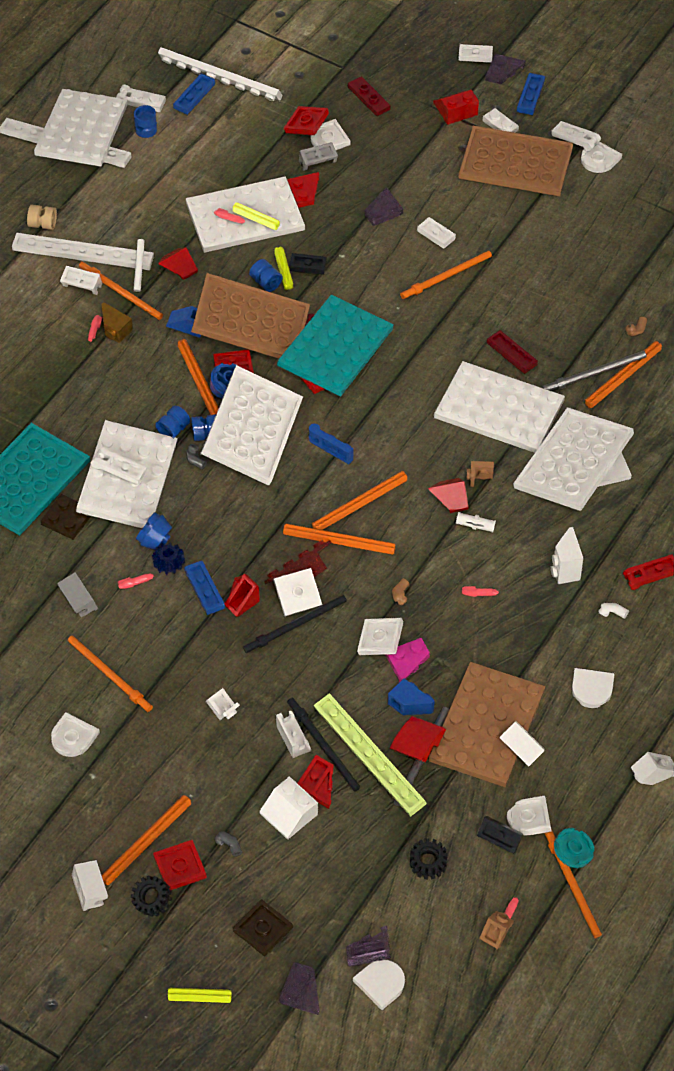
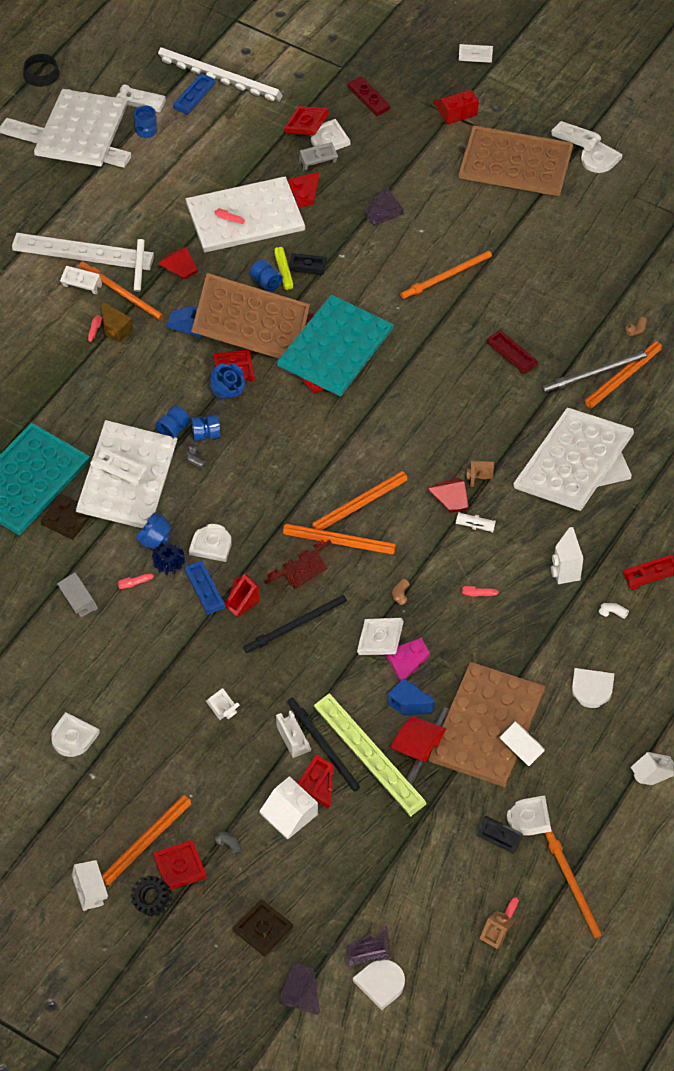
(40, 81): none -> black tyre
(41, 217): tan wheel -> none
(135, 696): orange bar -> none
(198, 376): orange axle -> none
(199, 995): neon yellow axle -> none
(211, 543): none -> white tile
(252, 425): white plate -> none
(256, 216): neon yellow axle -> none
(297, 592): white plate -> none
(330, 444): blue plate -> none
(428, 869): black tyre -> none
(436, 232): white plate -> none
(499, 121): white plate -> none
(499, 407): white plate -> none
(502, 68): clear purple wing -> none
(531, 94): blue plate -> none
(574, 848): teal tile -> none

